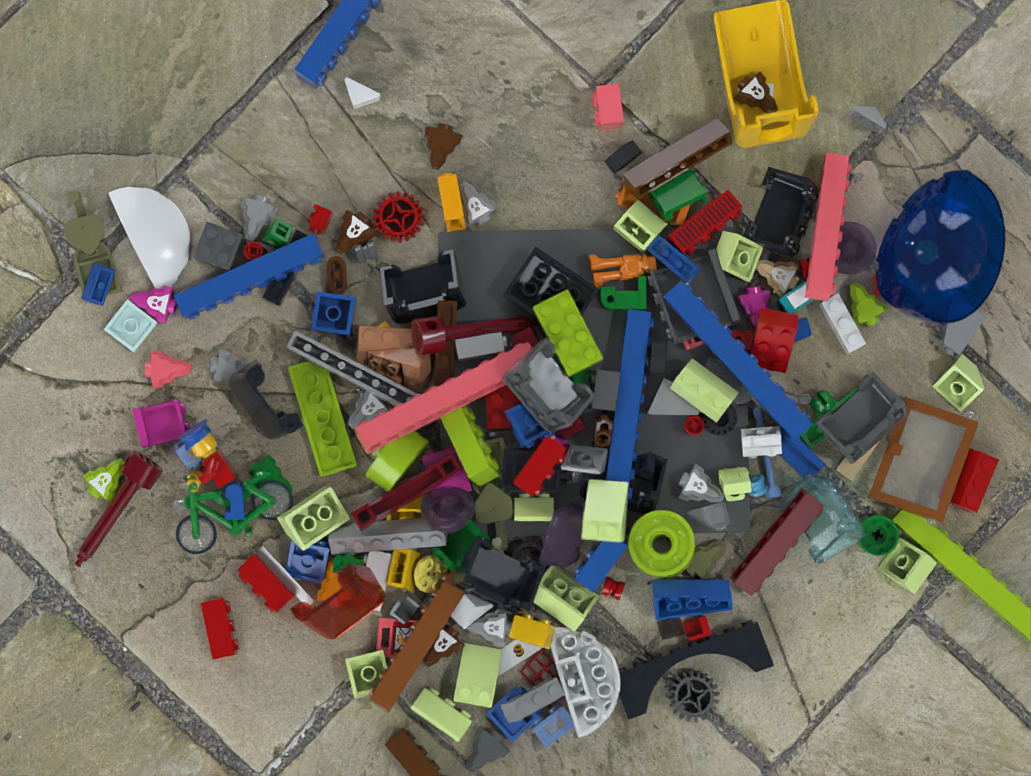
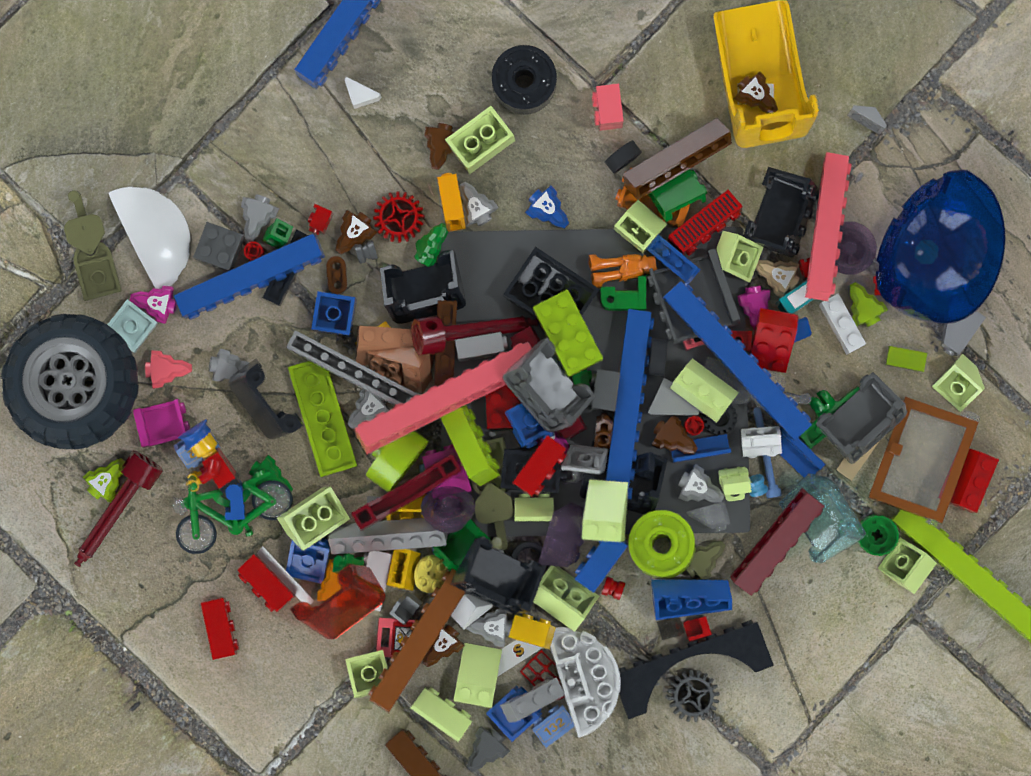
(98, 284): blue slope -> none
(104, 404): none -> black wheel
(430, 245): none -> green rock
(480, 140): none -> yellowish green slope
(524, 61): none -> black piece
(547, 208): none -> blue rock
(673, 436): none -> reddish brown rock
(706, 448): none -> blue panel
(906, 359): none -> lime tile

